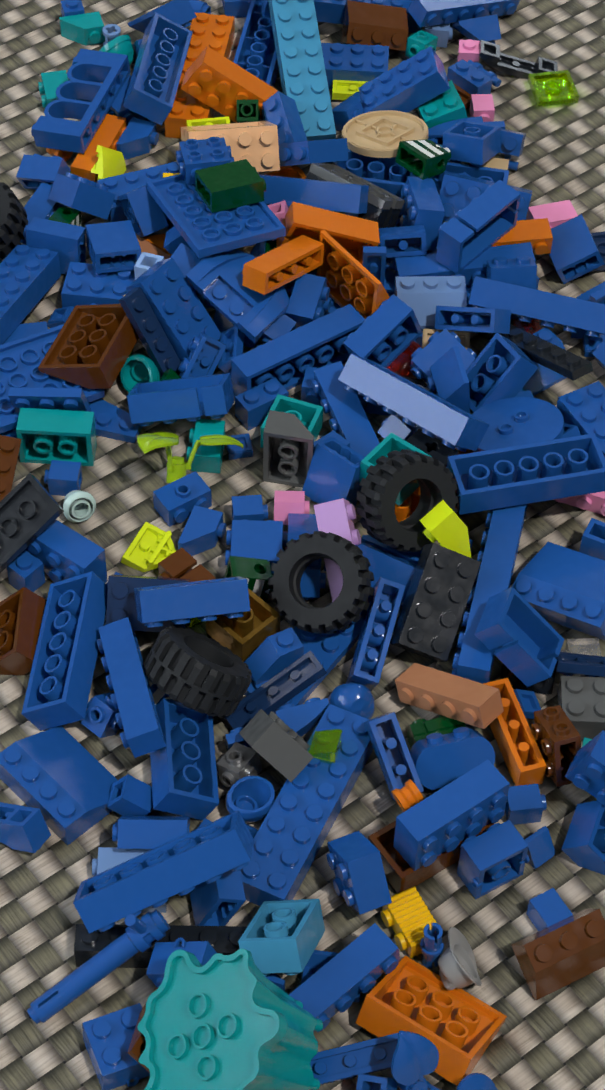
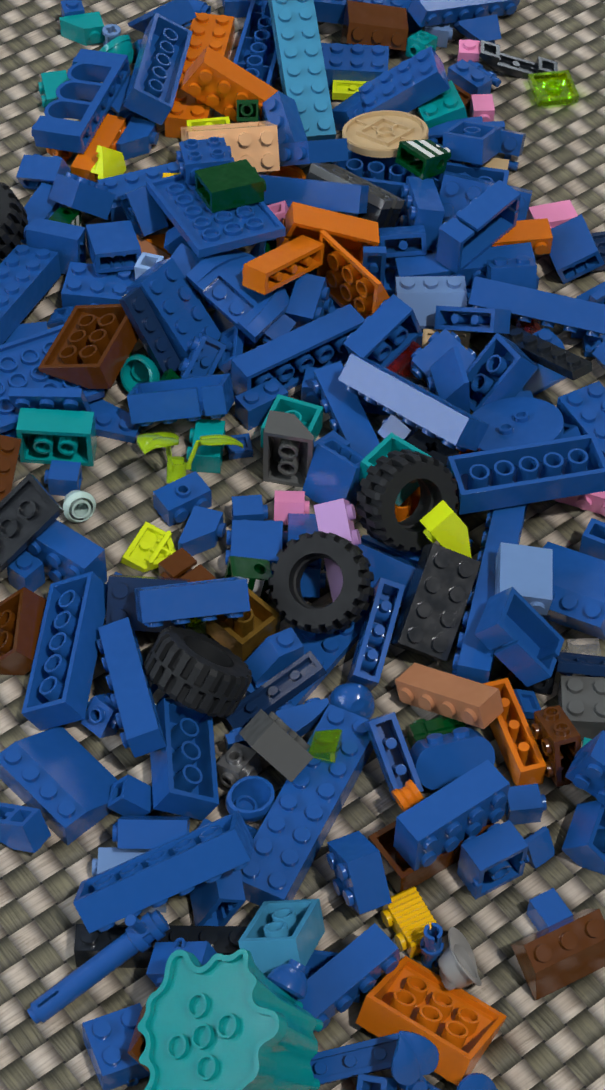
(290, 978): none -> blue brick
(528, 572): none -> medium blue brick

